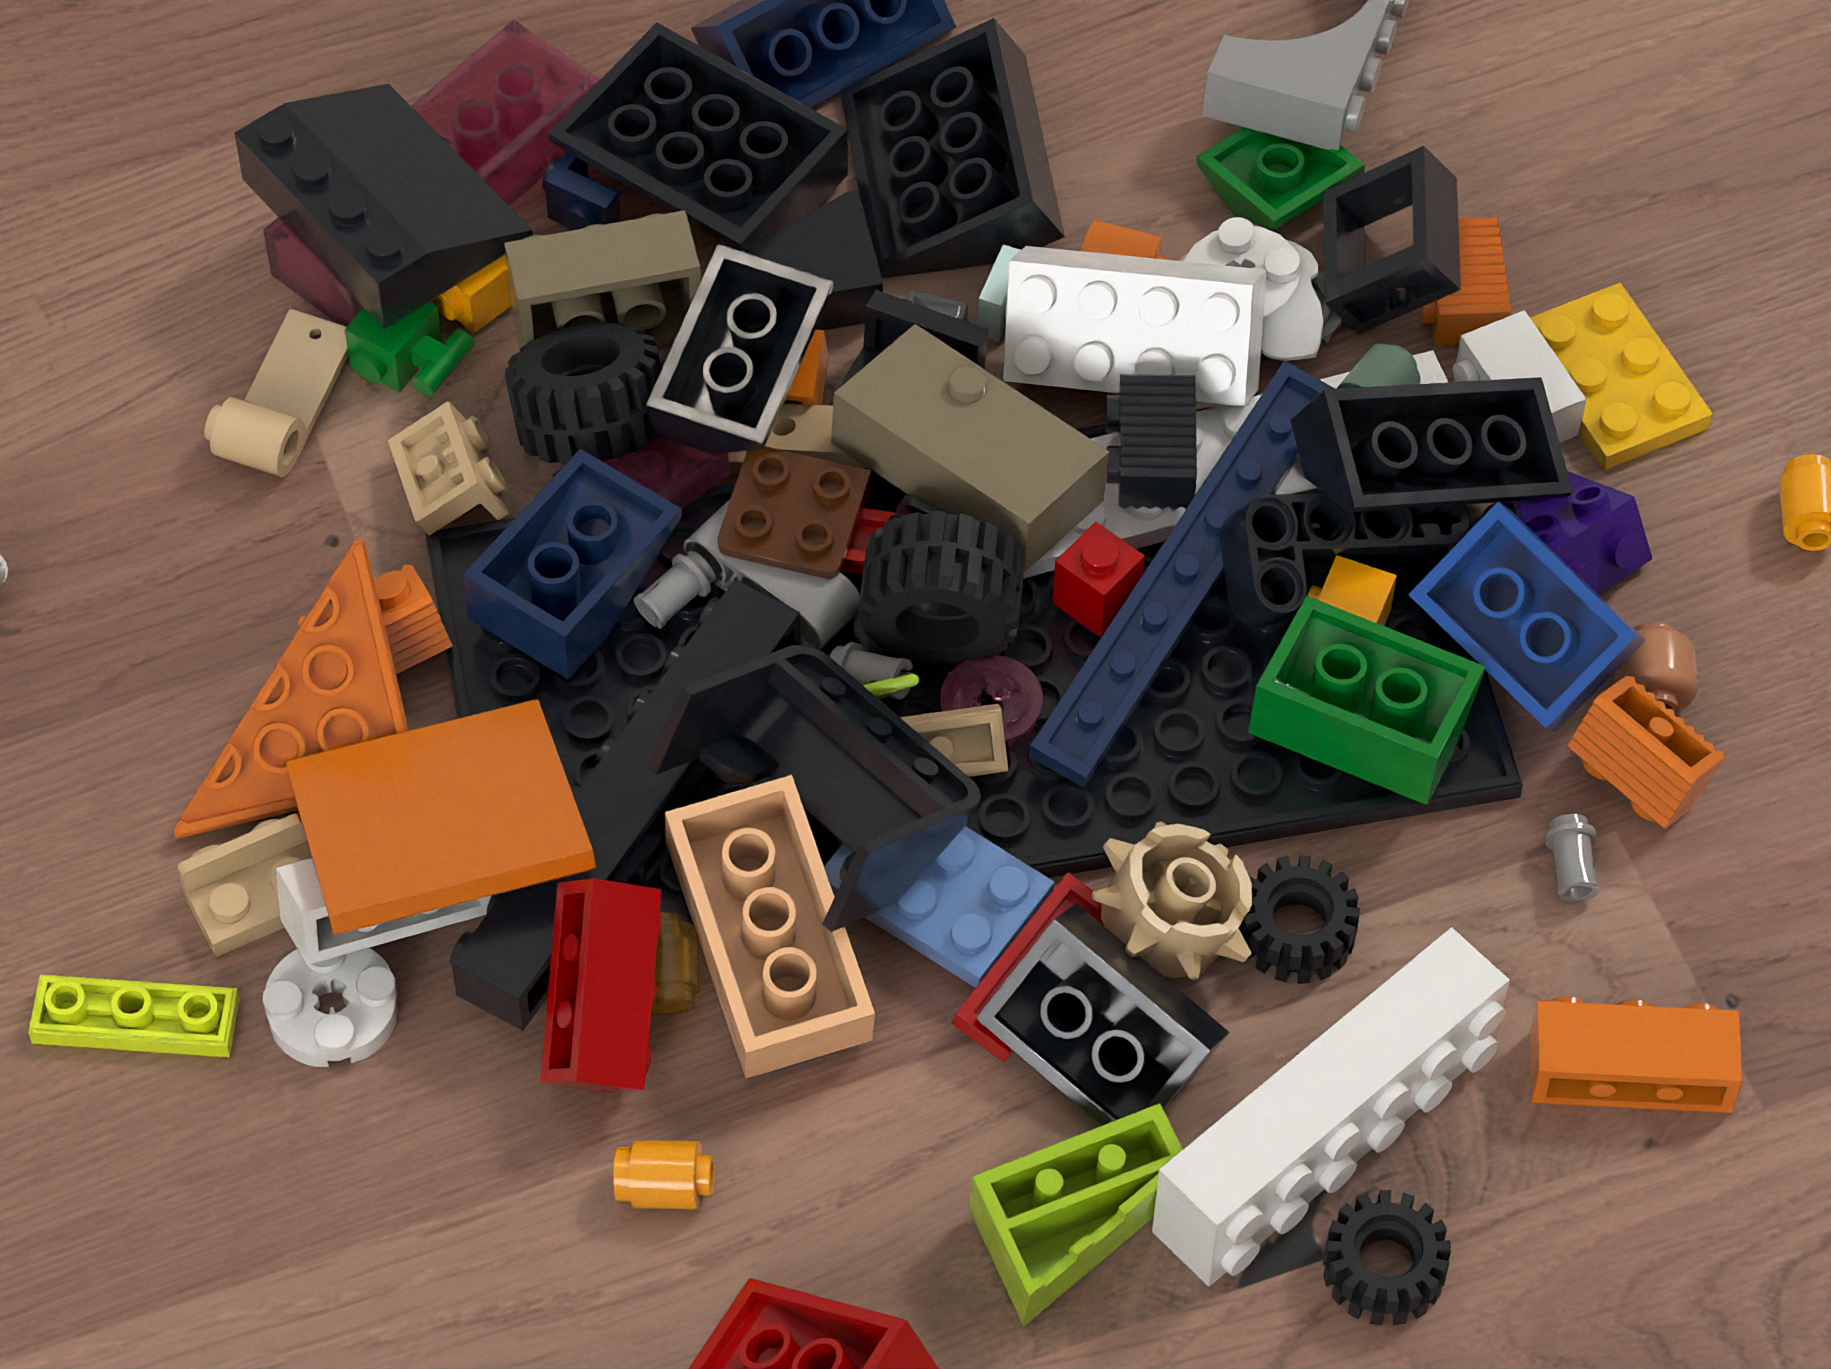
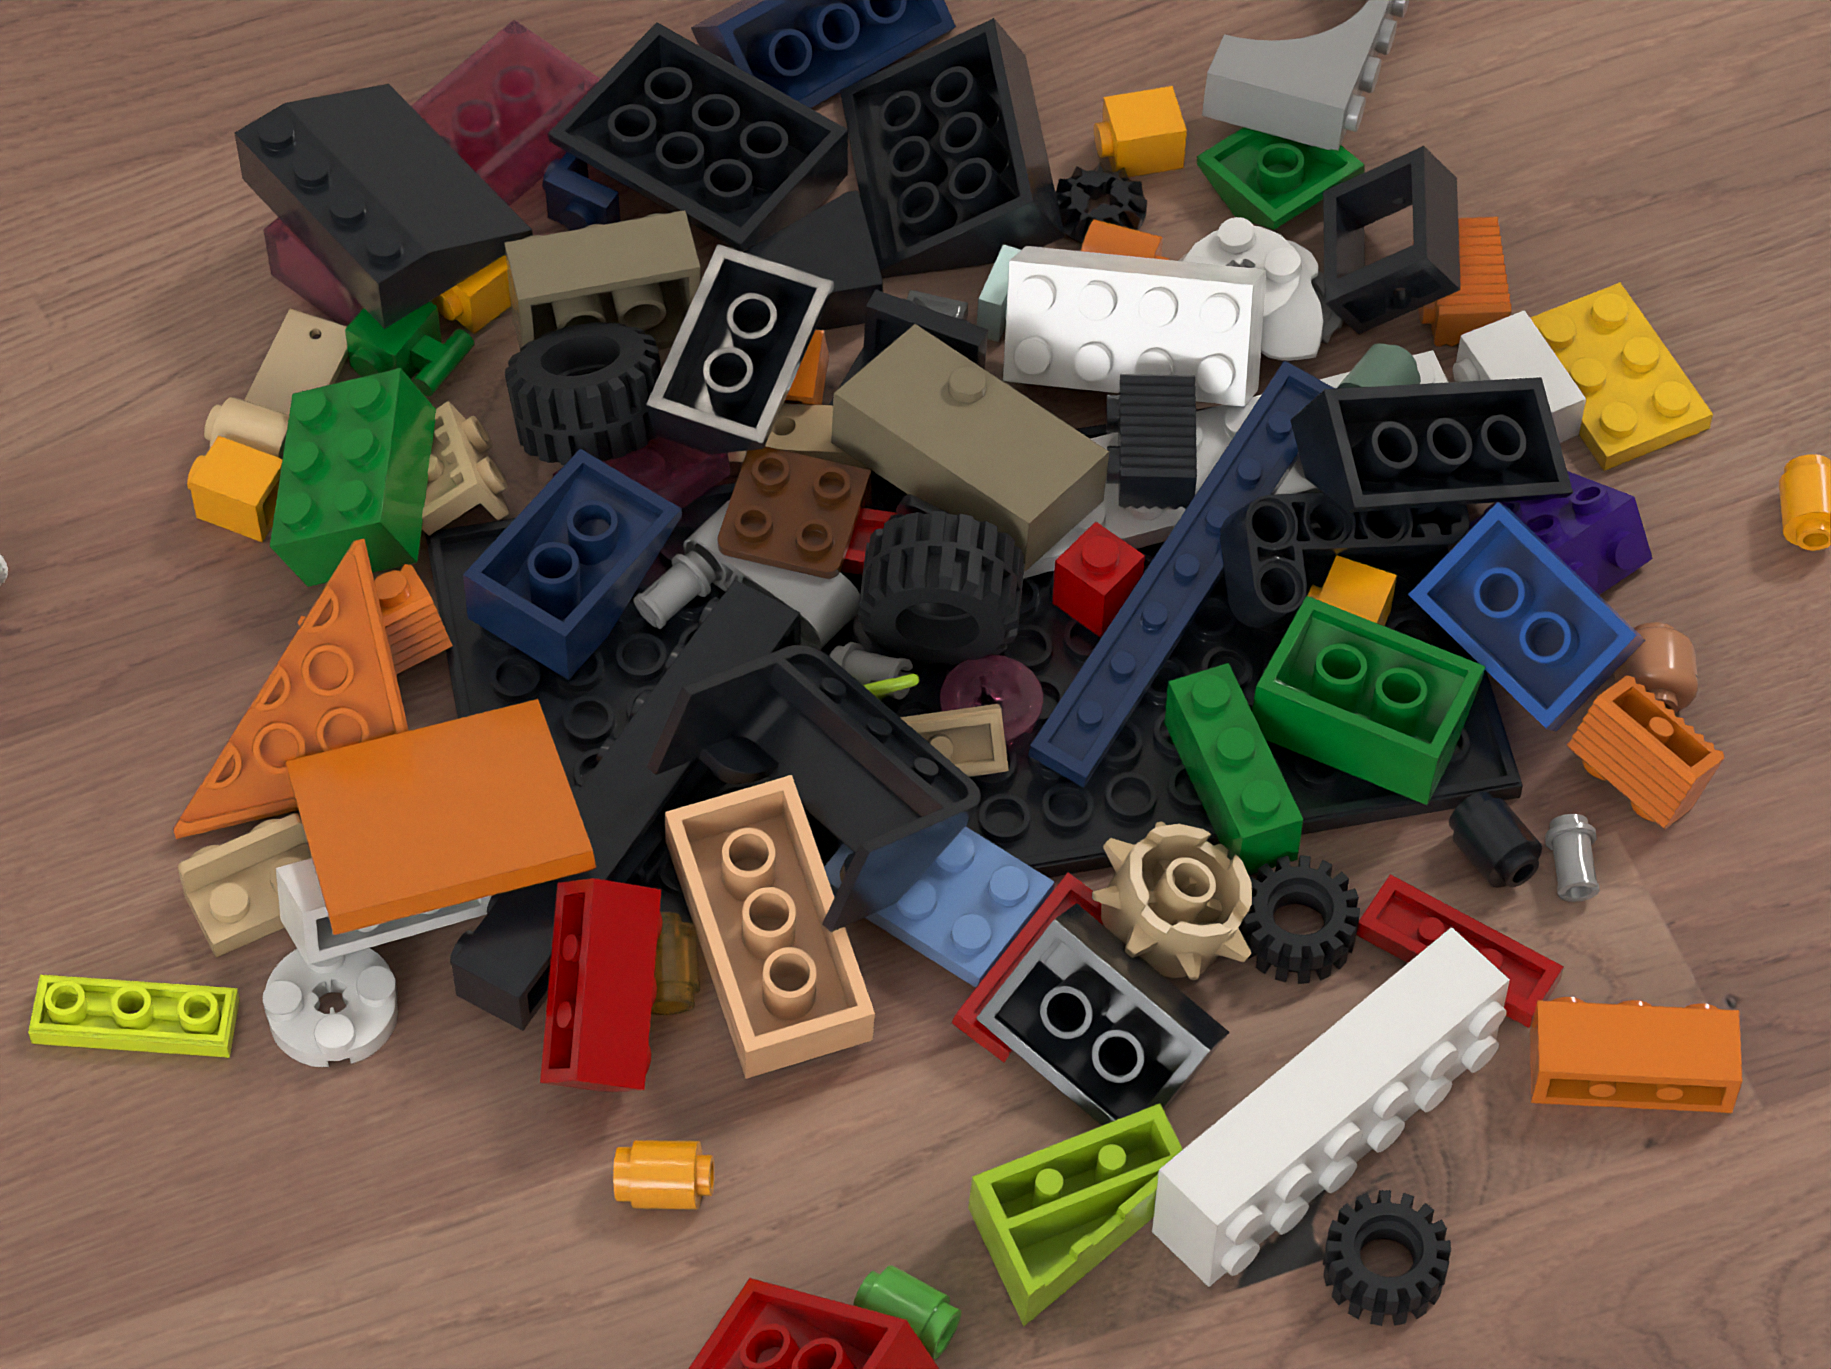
(236, 488): none -> light orange brick
(353, 473): none -> green brick
(913, 1300): none -> bright green brick
(1073, 196): none -> black gear
(1142, 132): none -> light orange brick
(1232, 768): none -> green brick
(1409, 920): none -> red plate
(1495, 840): none -> black brick

